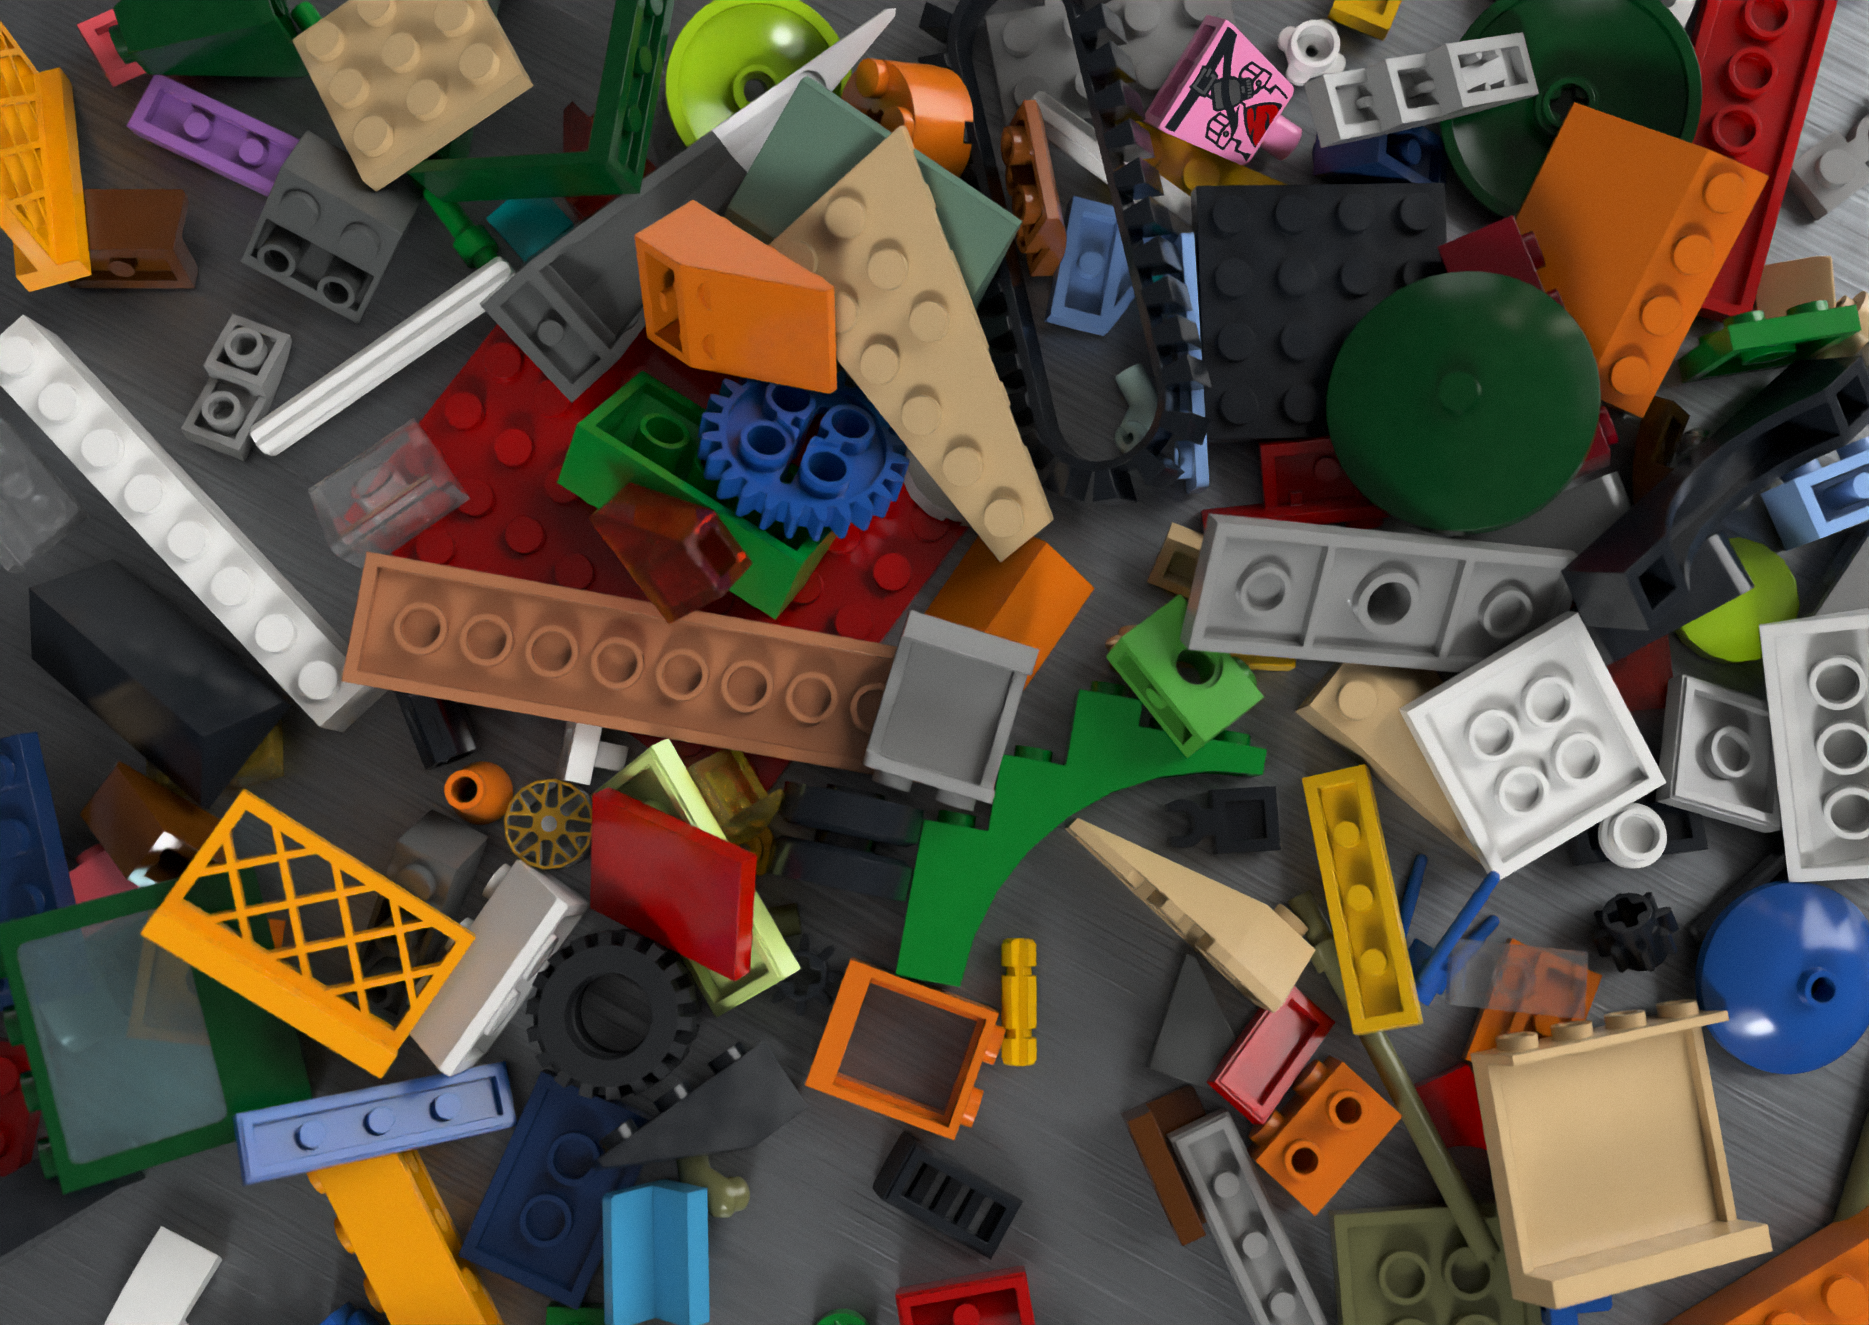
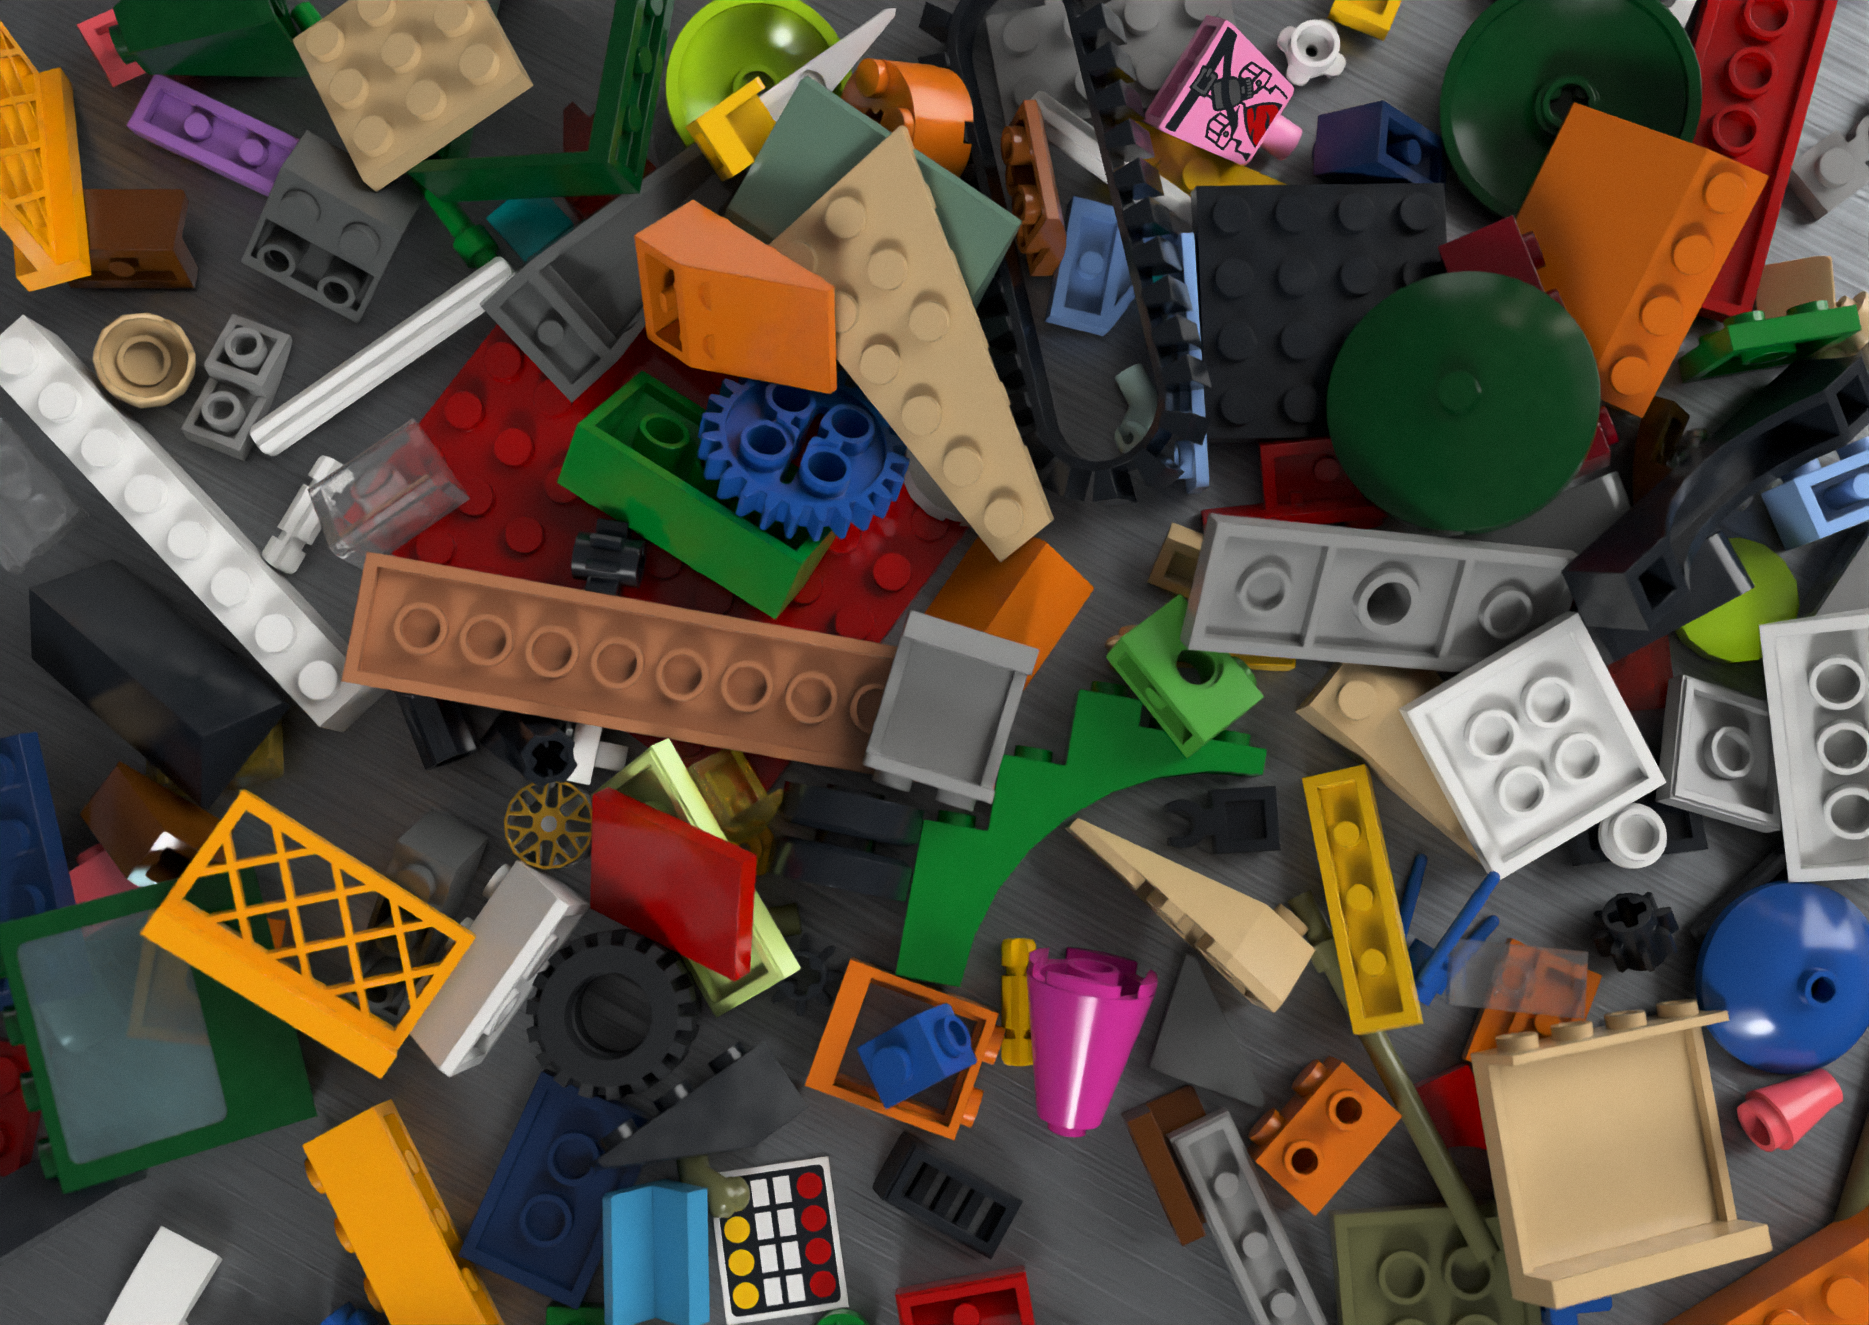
(144, 360): none -> tan hair
(299, 523): none -> white axle
(372, 1122): tile -> none
(492, 794): orange cone -> none
(532, 746): none -> black piece
(609, 558): none -> black gear
(671, 548): clear red slope -> none
(733, 130): none -> yellow panel
(784, 1246): none -> sticker
(917, 1054): none -> blue bracket
(1082, 1032): none -> dark pink cone
(1270, 1056): tile -> none
(1420, 89): light grey slope -> none
(1787, 1110): none -> coral cone

